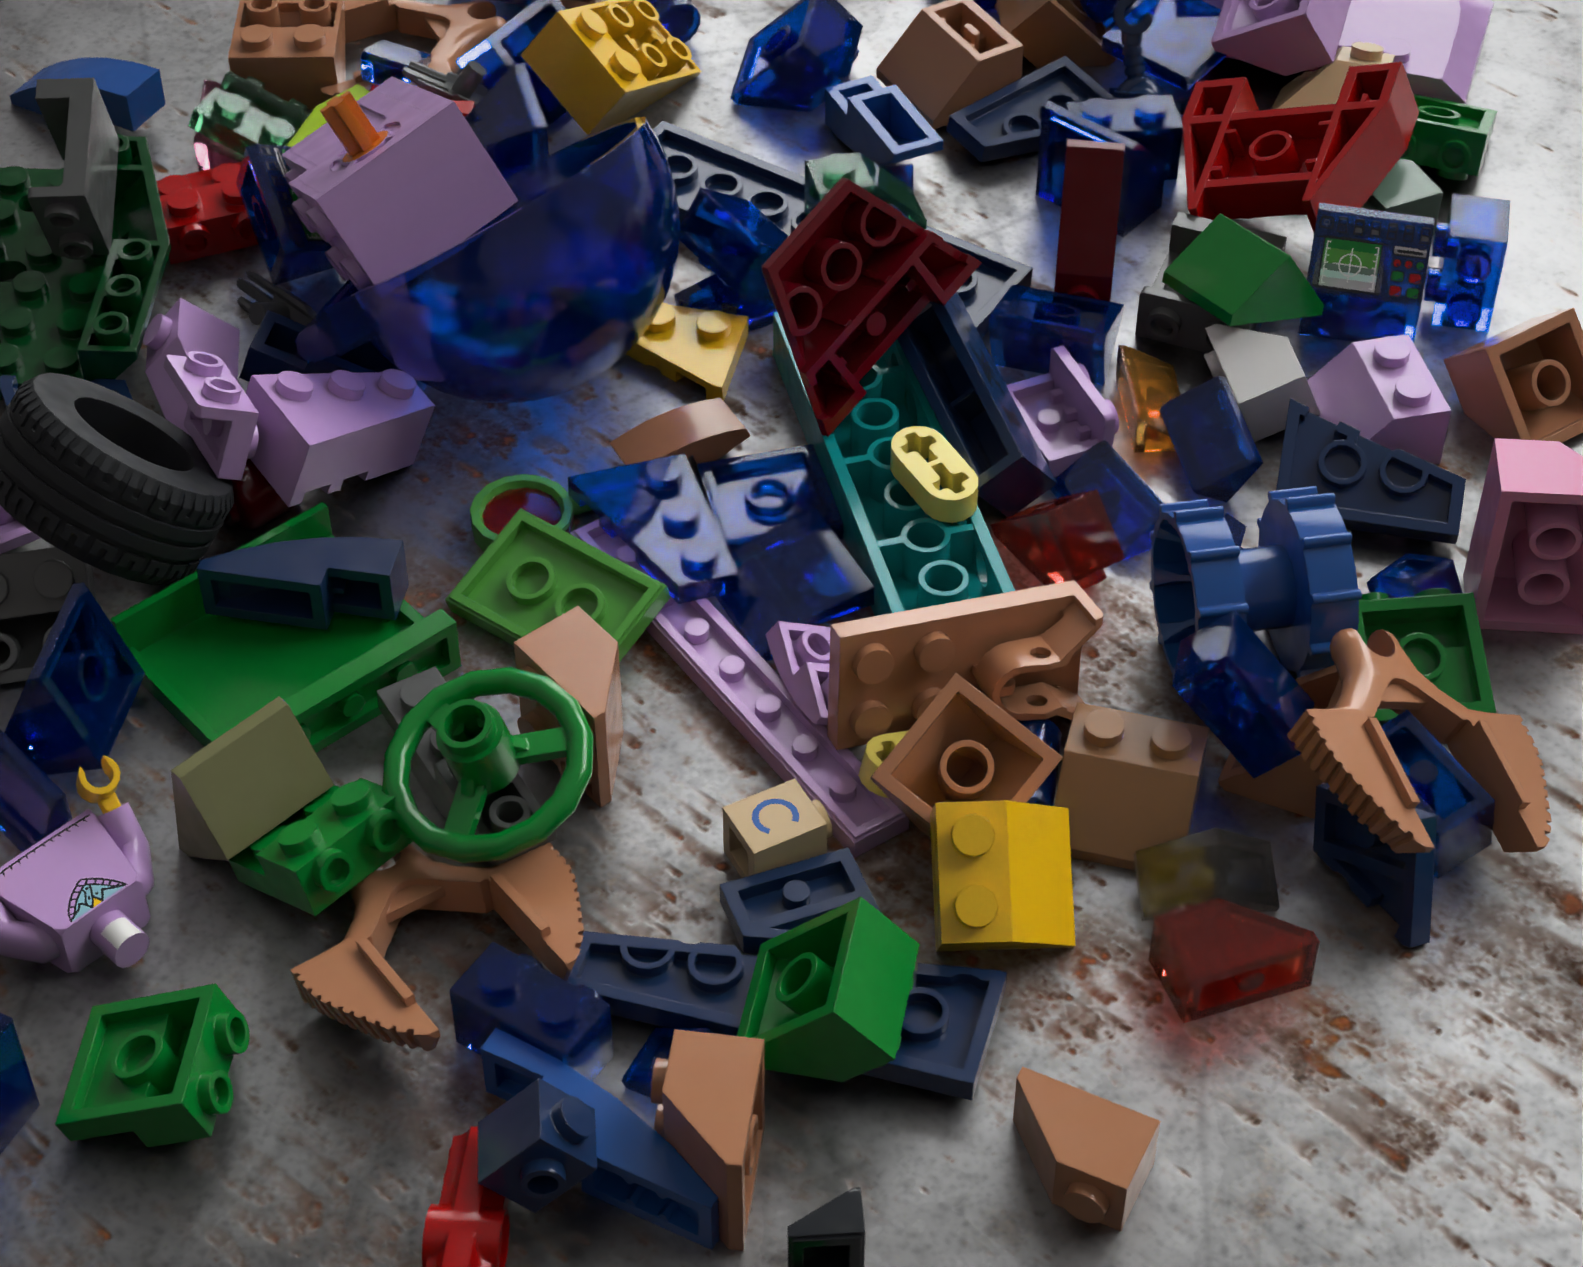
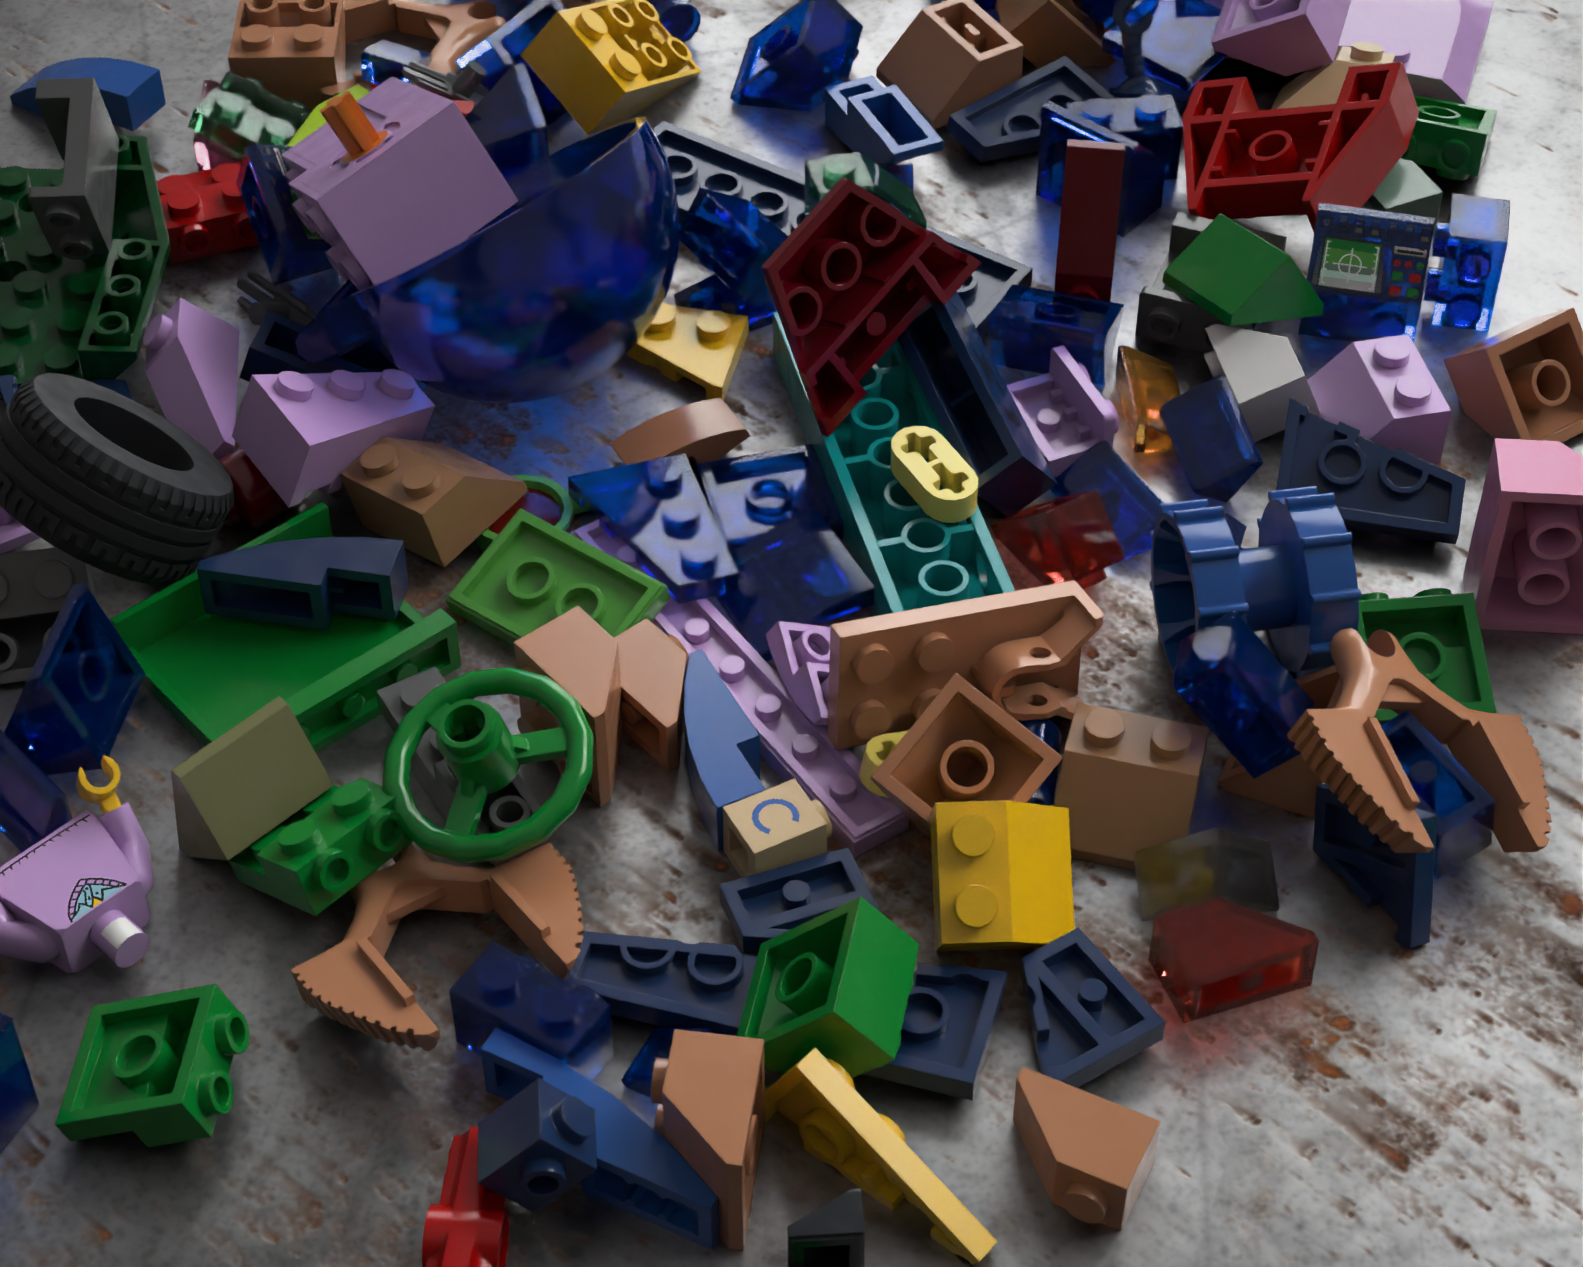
(218, 411): lavender bracket -> none
(428, 495): none -> medium nougat slope
(653, 690): none -> nougat slope
(719, 745): none -> slope
(870, 1150): none -> yellow wing
(1083, 1010): none -> dark blue wing
(1414, 574): clear blue slope -> none

